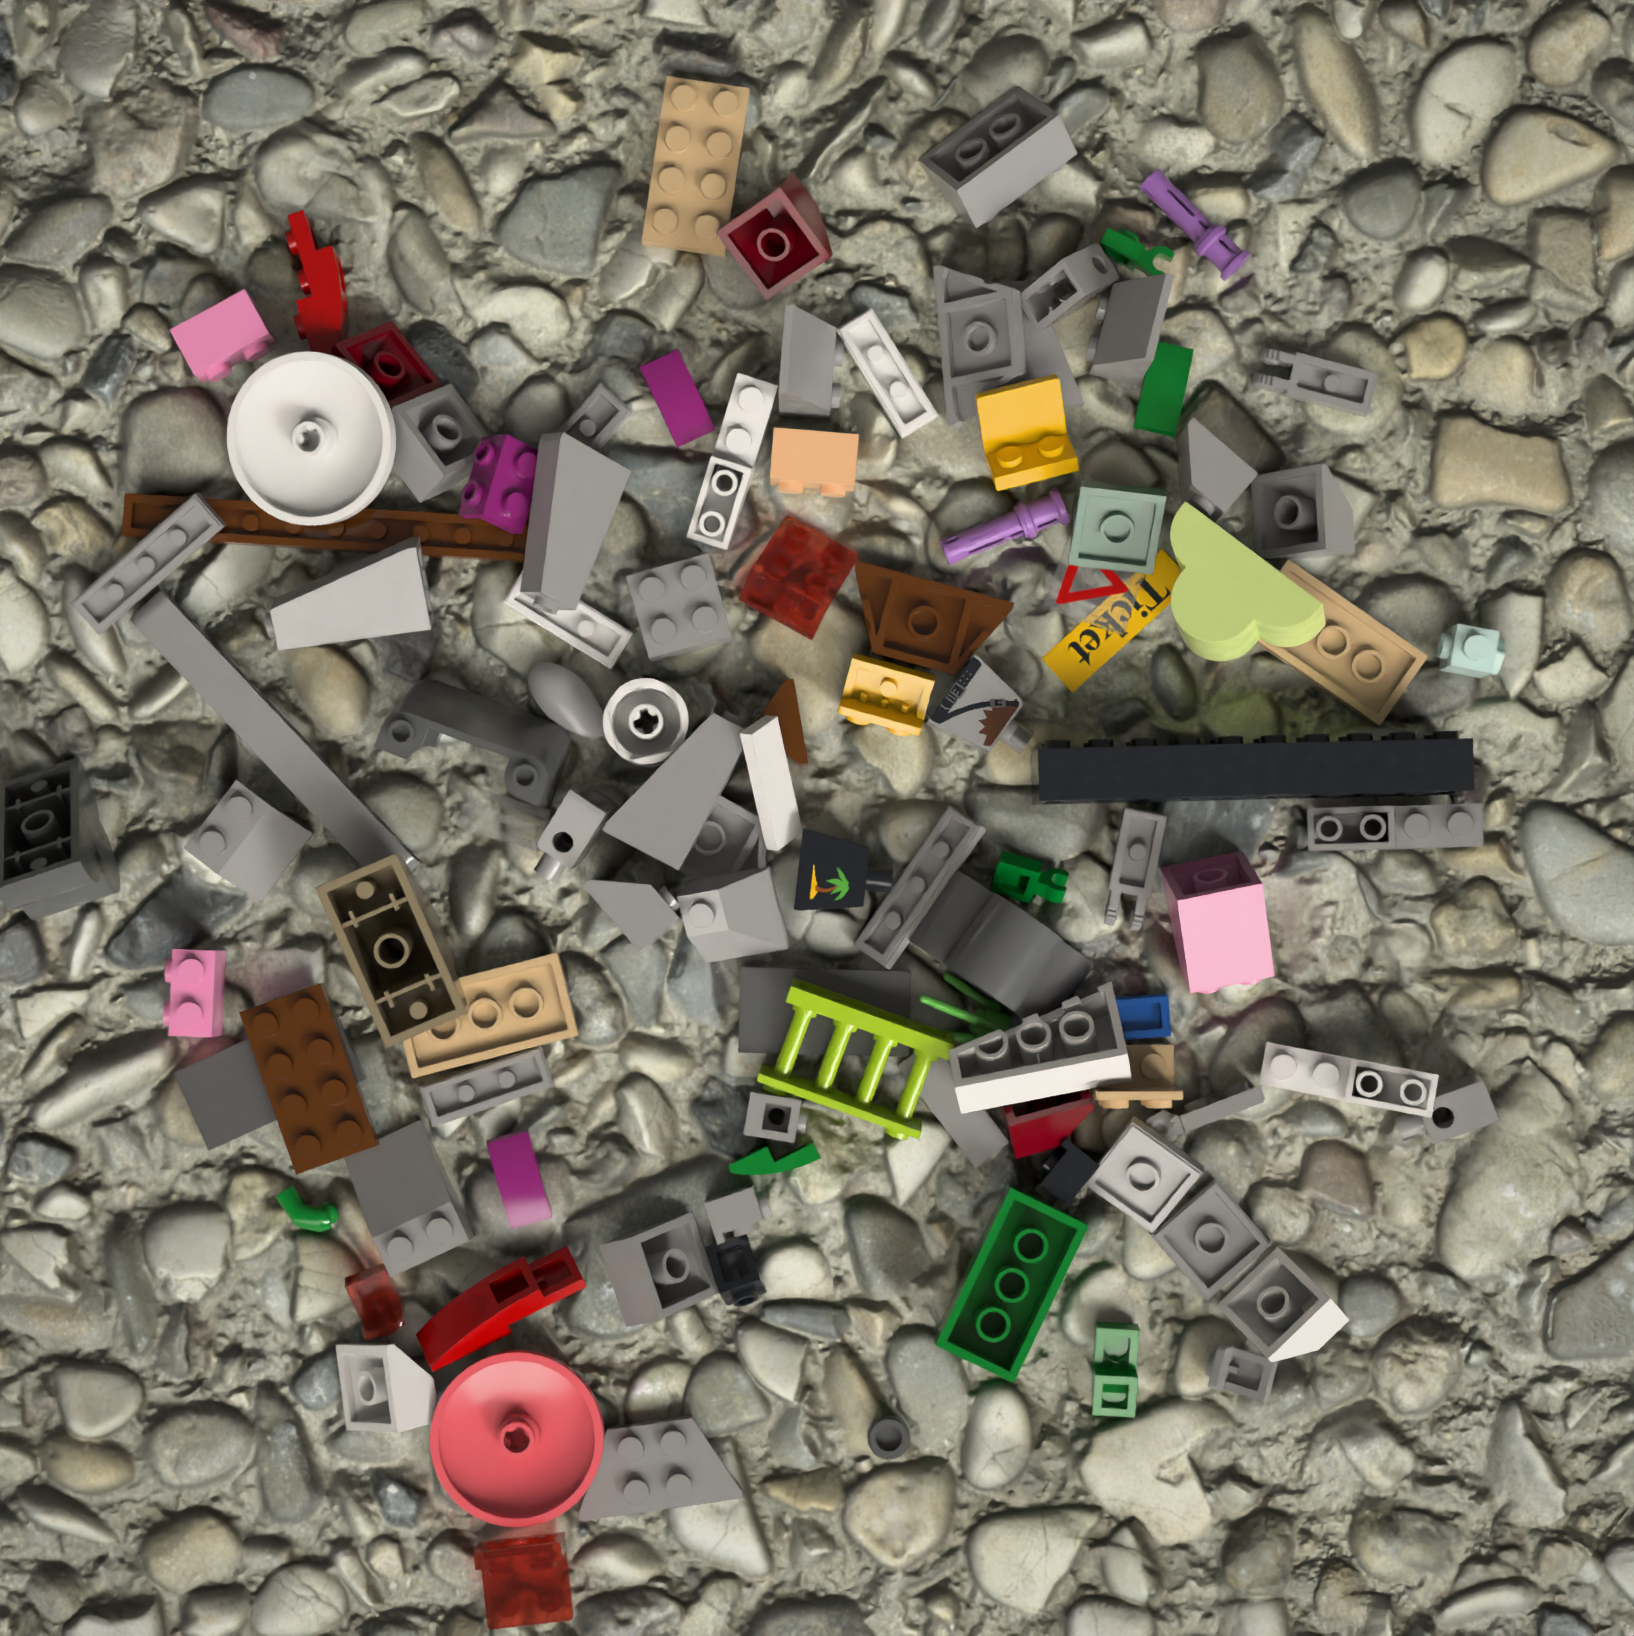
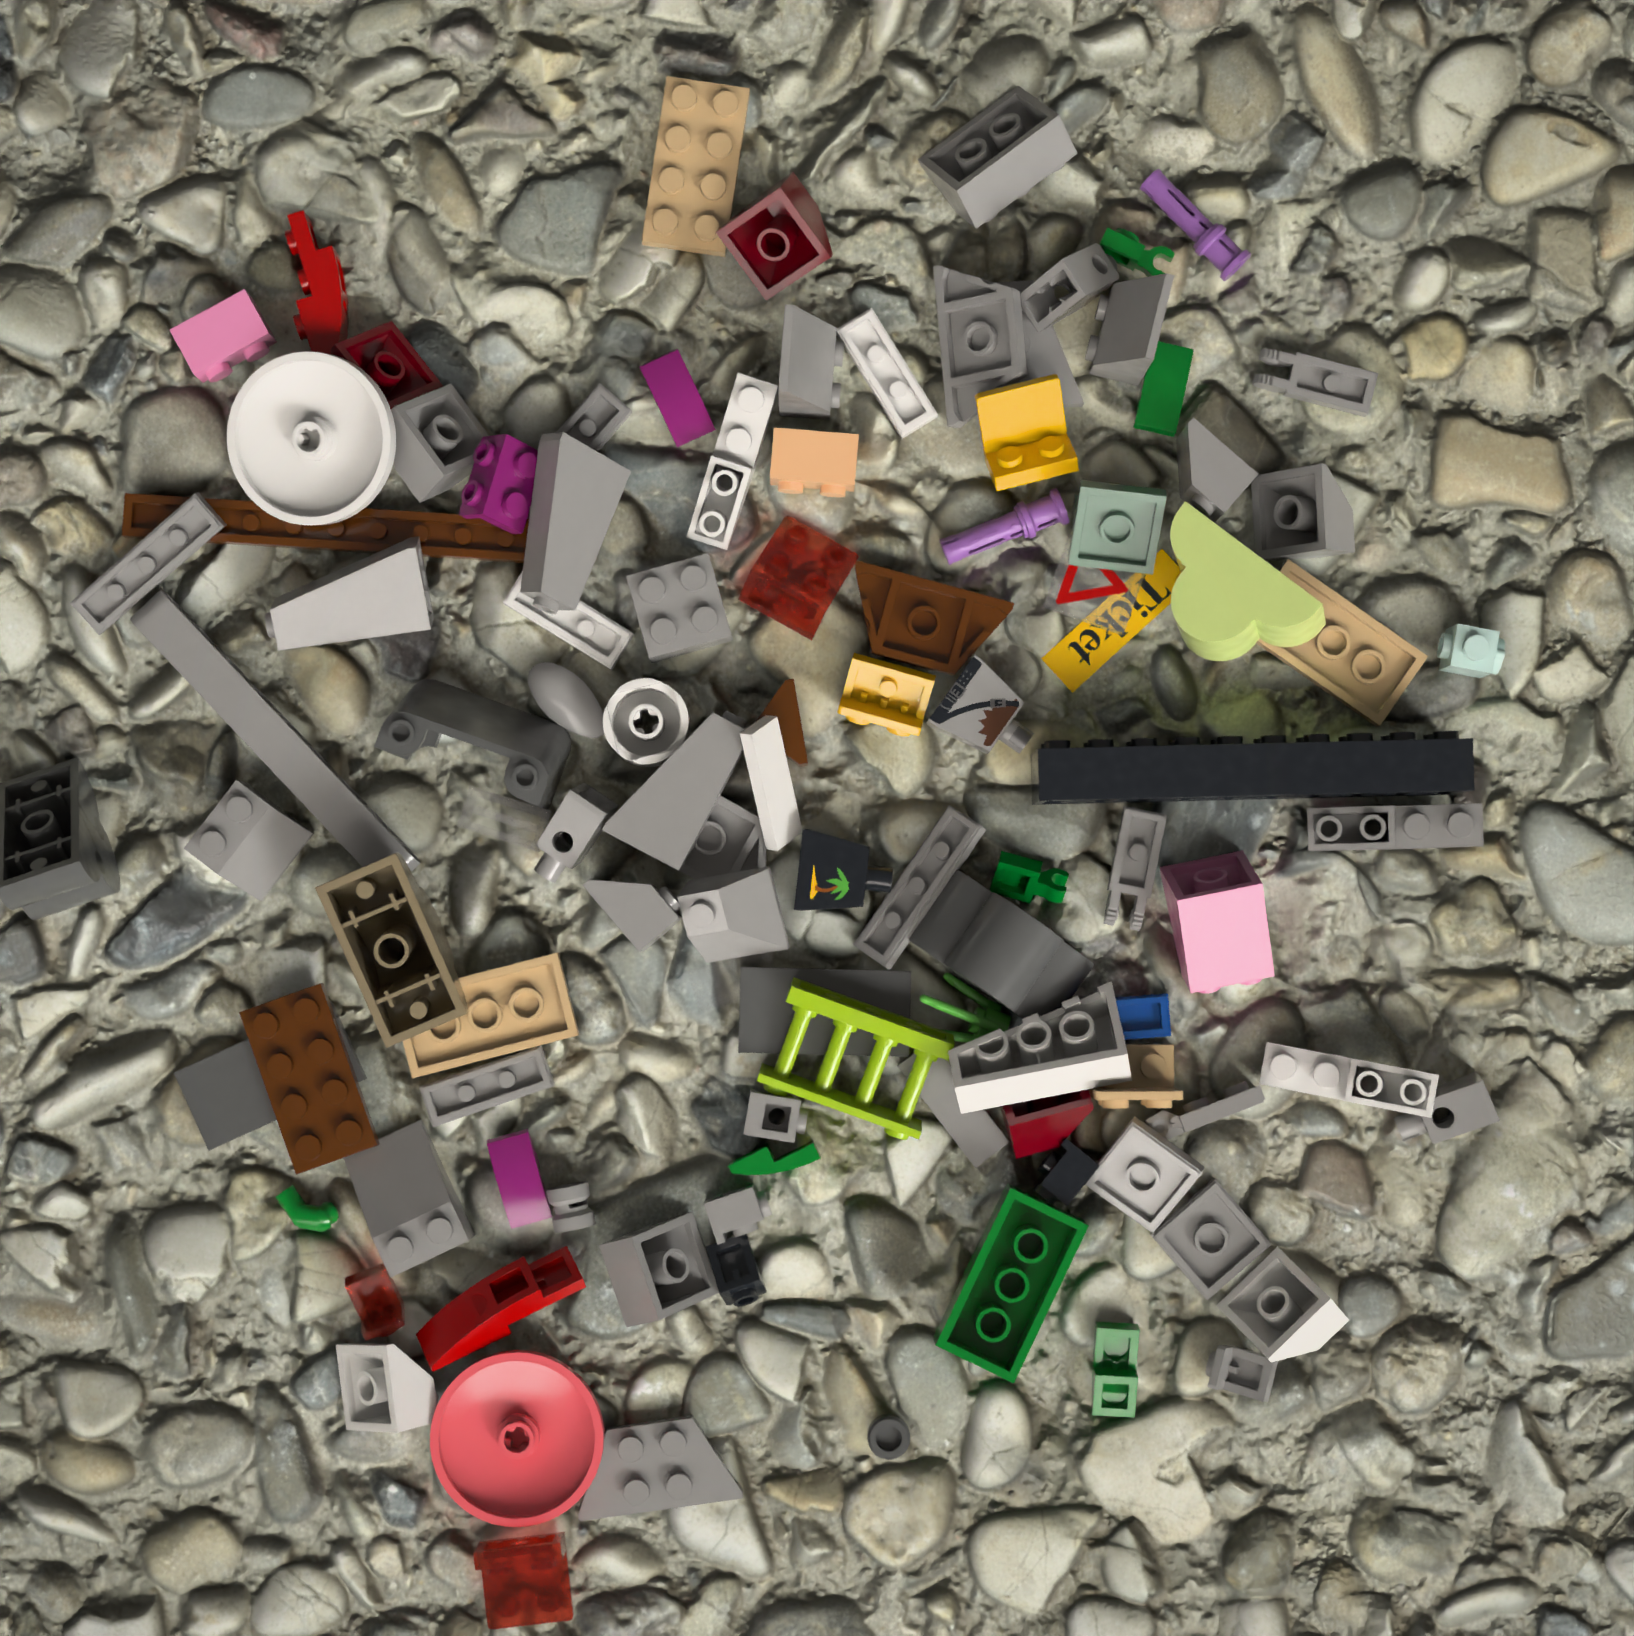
(195, 992): bright pink brick -> none
(574, 1216): none -> light grey wheel

